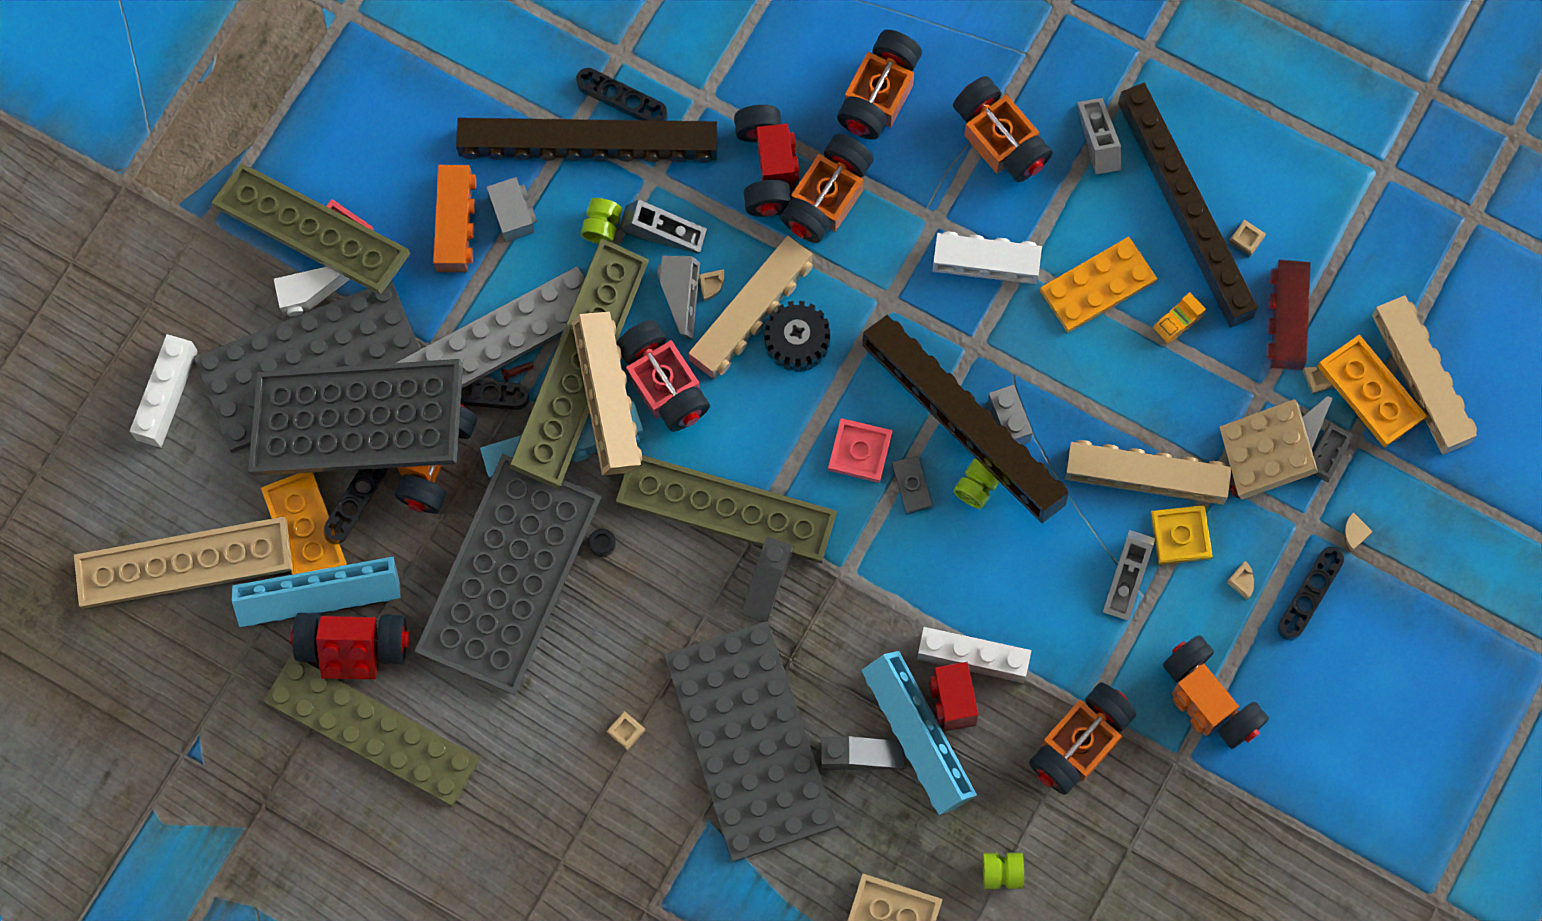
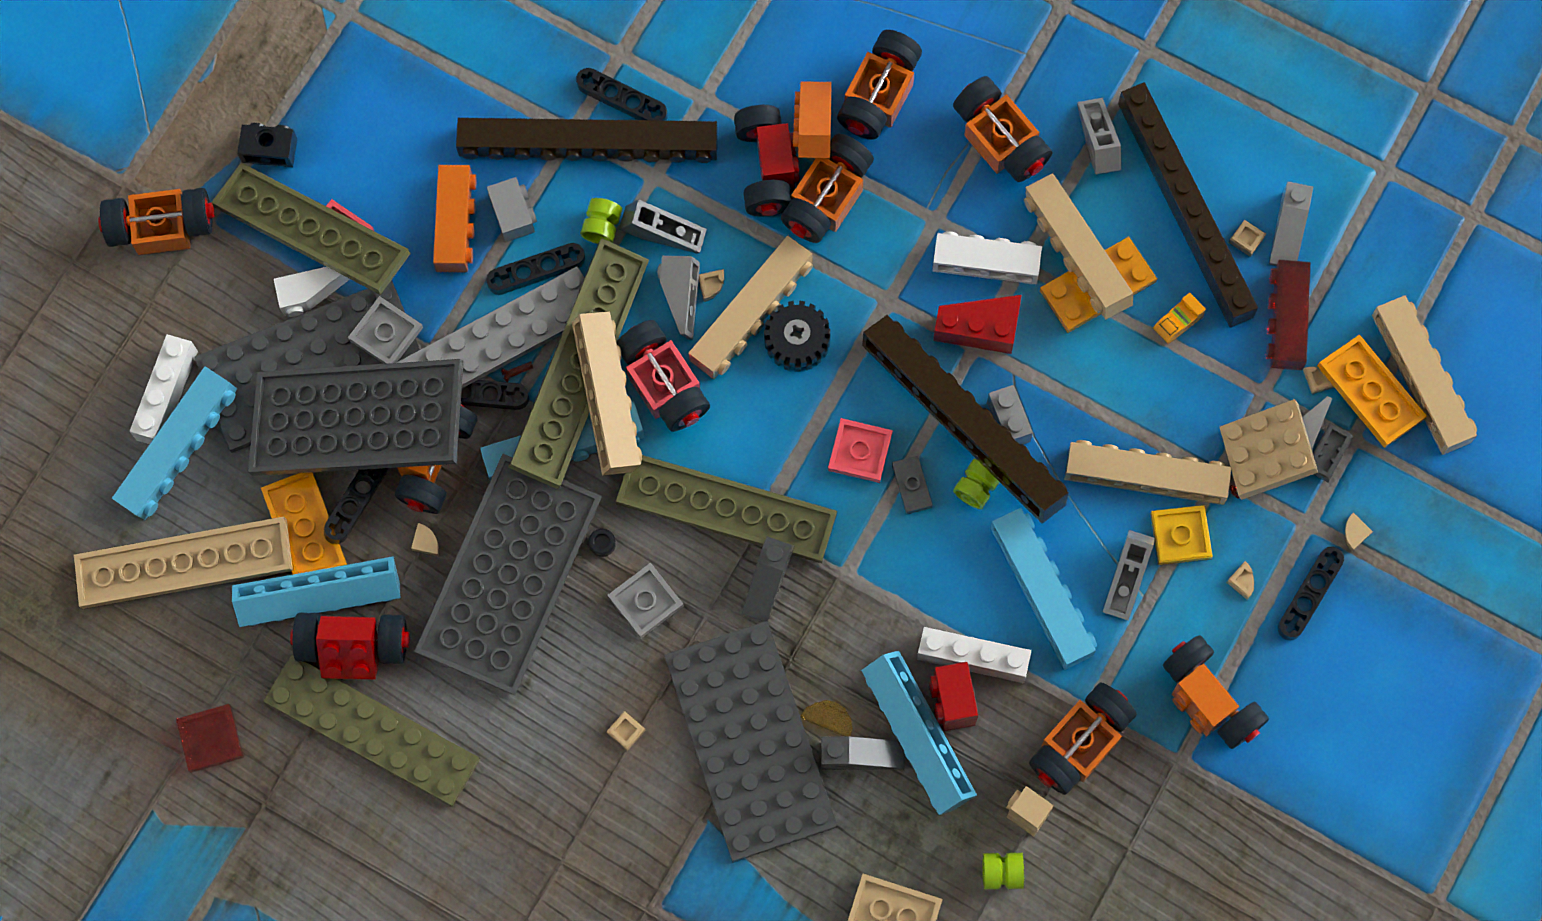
(156, 220): none -> brick
(175, 443): none -> medium azure brick
(209, 738): none -> clear red plate
(279, 153): none -> black brick
(385, 332): none -> light grey plate
(425, 541): none -> tan tile
(537, 272): none -> black beam
(645, 600): none -> light grey plate
(812, 120): none -> orange brick
(829, 716): none -> clear yellow tile
(979, 323): none -> red wedge
(1028, 810): none -> tan brick
(1043, 589): none -> medium azure brick
(1079, 247): none -> tan brick
(1291, 222): none -> light grey slope

